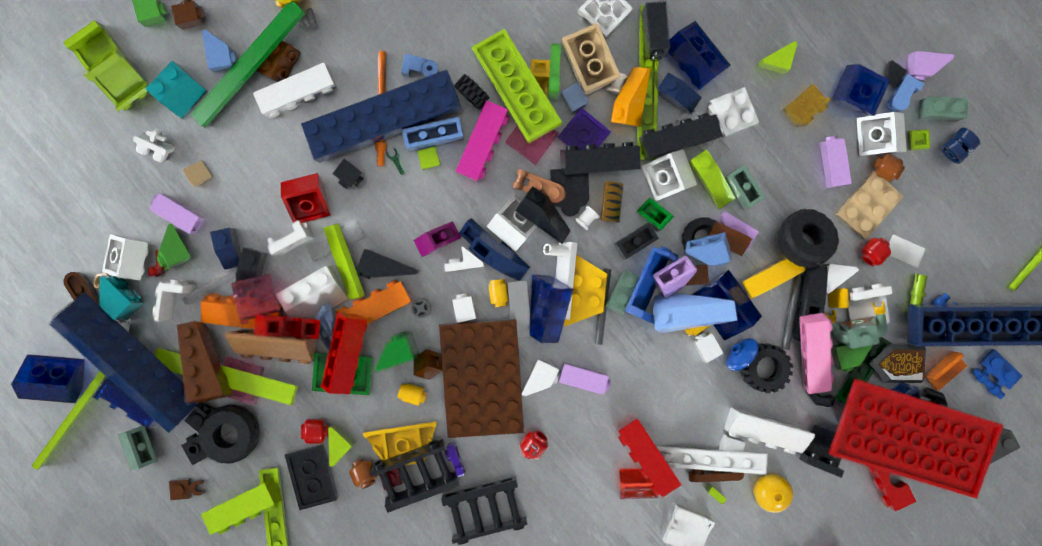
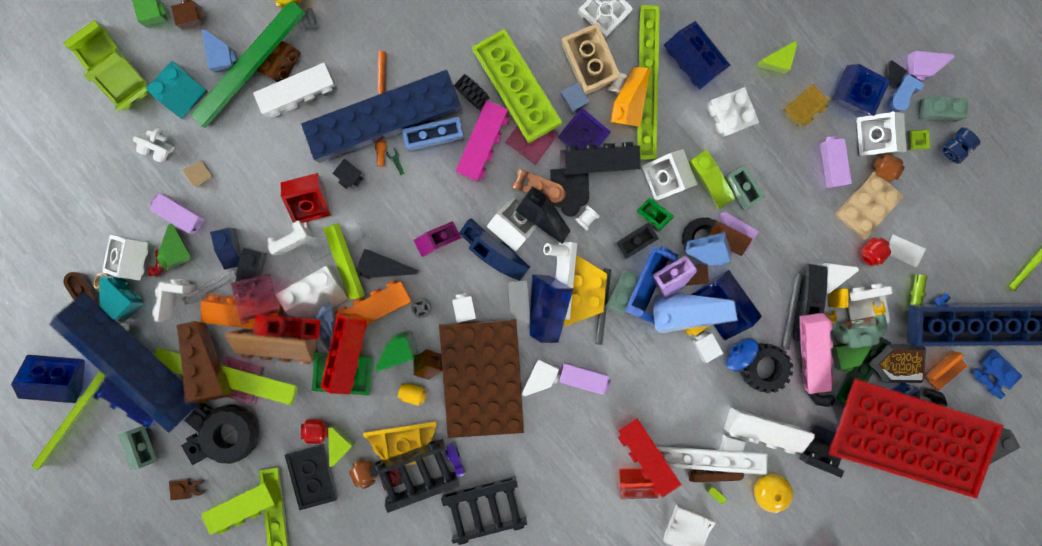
(418, 65): medium blue leg -> none
(428, 158): lime tile -> none
(469, 261): white slope -> none
(498, 292): yellow brick -> none
(534, 445): red head -> none
(540, 70): yellow slope -> none
(554, 76): bright green beam -> none
(612, 201): pearl gold brick -> none
(655, 30): black brick -> none
(679, 93): dark blue slope -> none
(681, 136): black brick -> none
(771, 277): yellow slope -> none
(821, 231): black tyre -> none
(895, 495): red arch -> none

